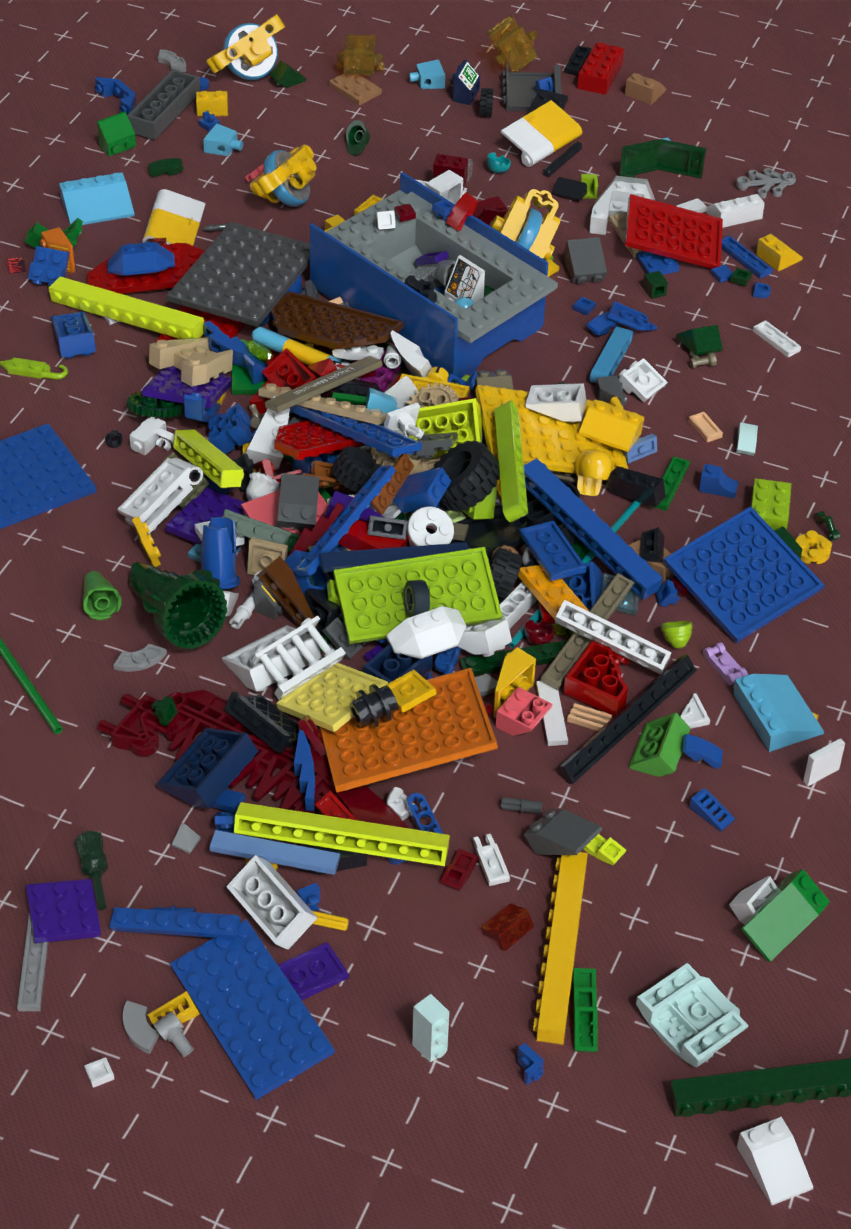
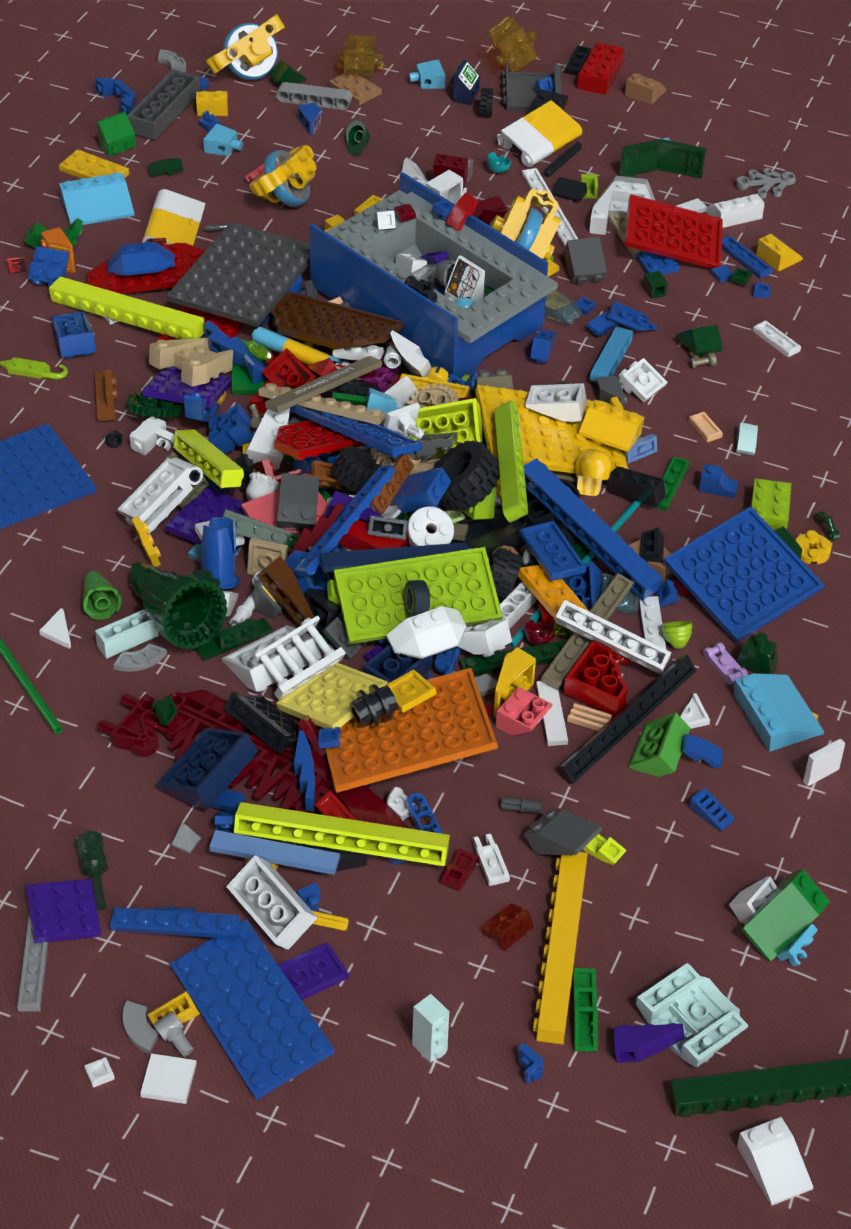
(57, 630): none -> white tile
(88, 166): none -> yellow plate
(105, 395): none -> dark orange bracket
(126, 633): none -> light aqua brick
(168, 1078): none -> white tile
(234, 637): none -> dark green bracket
(306, 94): none -> light grey beam
(310, 117): none -> blue slope
(329, 737): none -> blue plate
(409, 262): none -> white slope
(412, 170): none -> white slope
(504, 141): none -> white gear
(535, 181): none -> white tile
(543, 345): none -> blue slope
(561, 307): none -> clear light blue piece
(641, 1042): none -> dark purple slope
(651, 621): none -> white plate
(759, 654): none -> dark green torso
(794, 949): none -> medium azure plate

